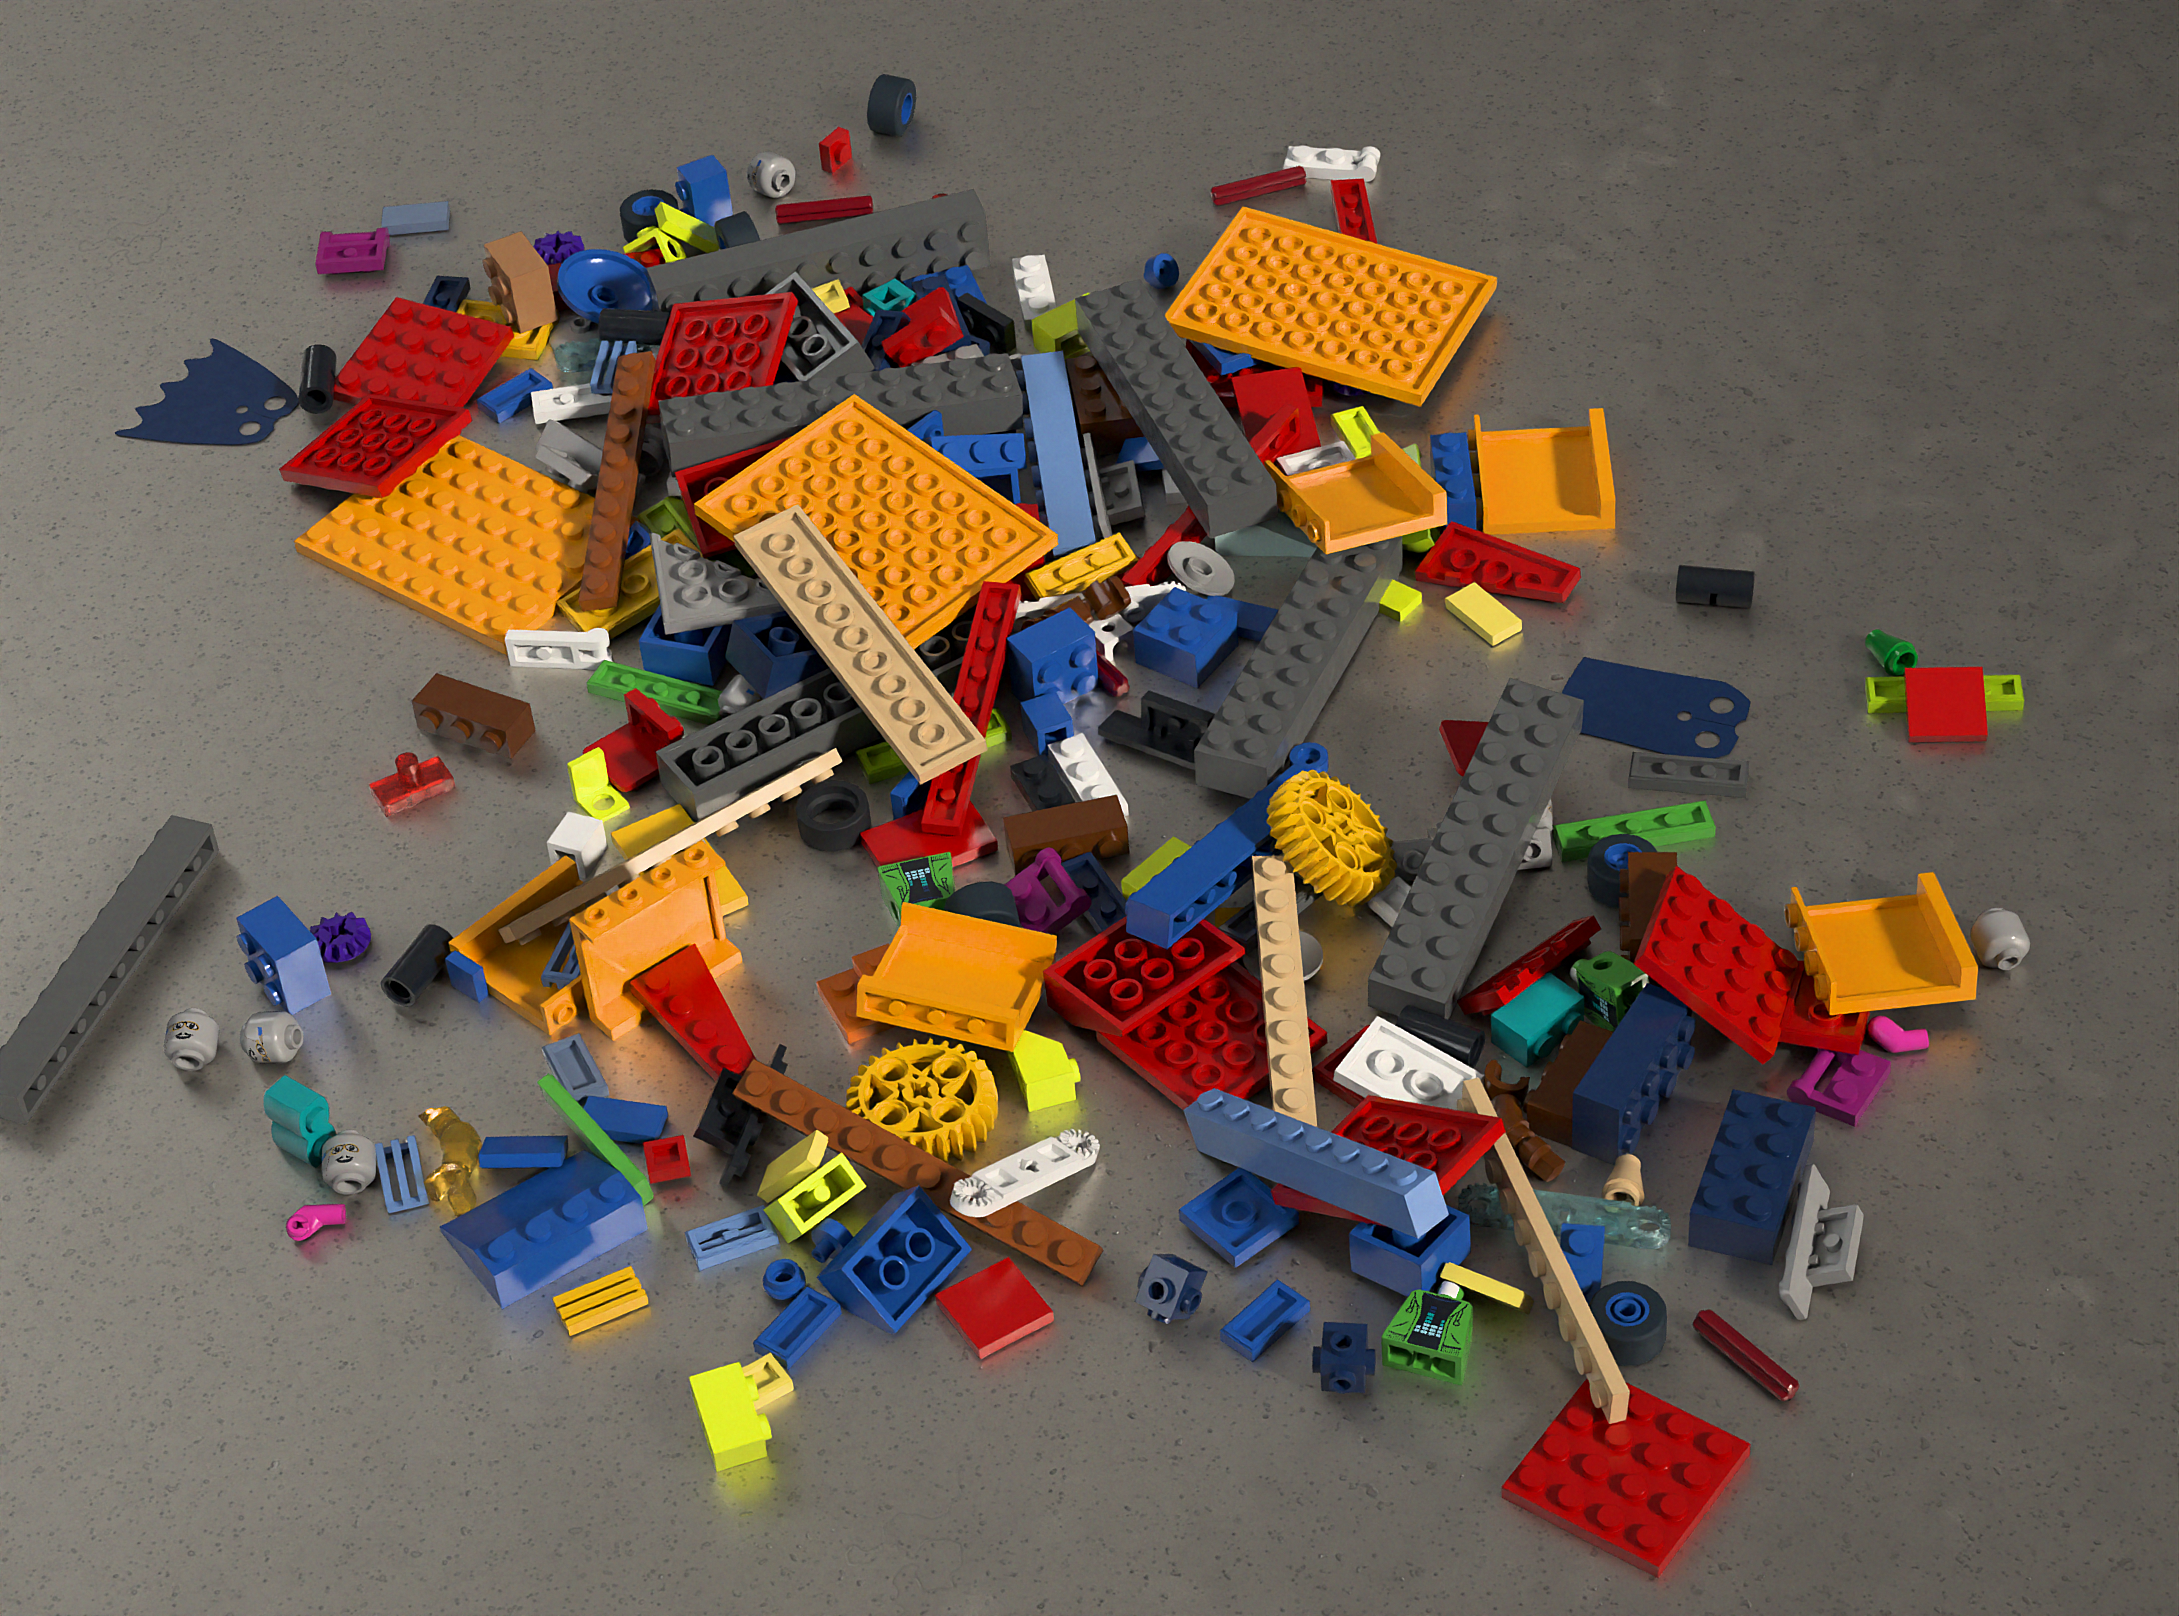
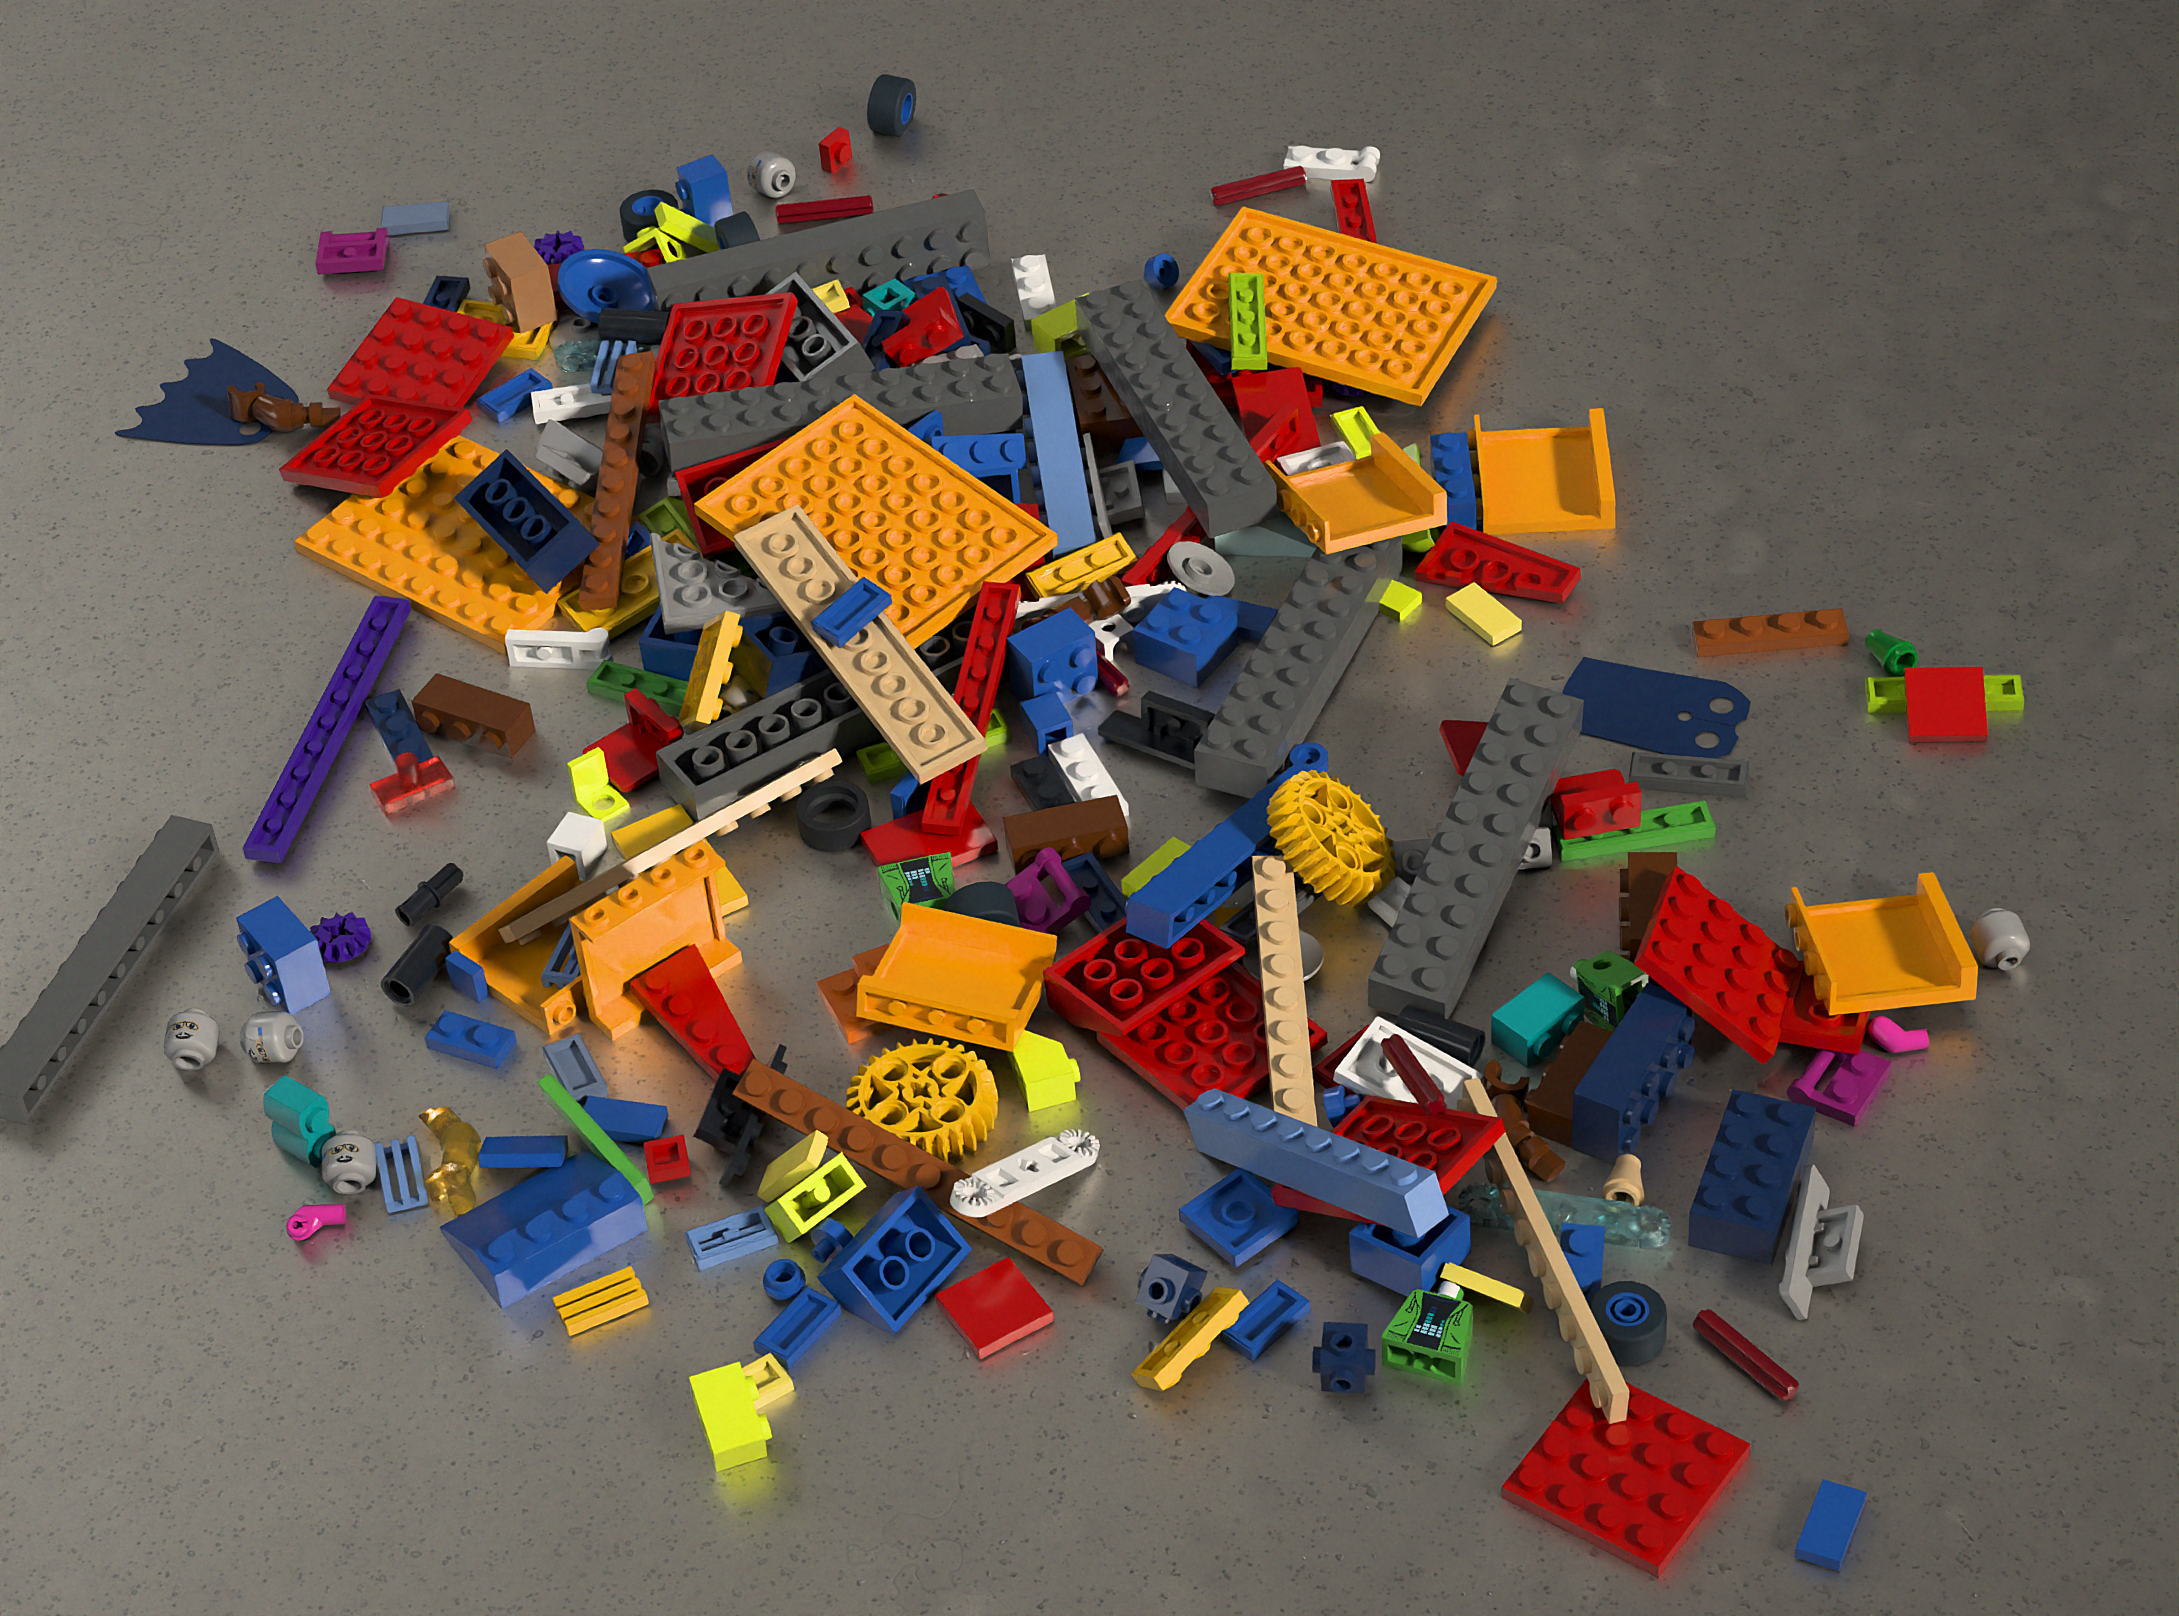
(276, 412): none -> reddish brown piece
(317, 379): black pin -> none
(326, 730): none -> dark purple plate
(397, 726): none -> dark blue plate
(429, 894): none -> black axle
(470, 1039): none -> blue plate
(526, 521): none -> dark blue brick
(709, 672): none -> yellow plate
(851, 612): none -> blue tile
(1190, 1338): none -> yellow plate
(1247, 321): none -> lime tile
(1339, 1103): none -> blue tile
(1413, 1075): none -> dark red axle
(1529, 967): red wing -> none
(1596, 804): none -> red bracket
(1605, 863): black wheel -> none
(1715, 586): black pin -> none
(1770, 632): none -> dark orange plate
(1830, 1525): none -> blue tile

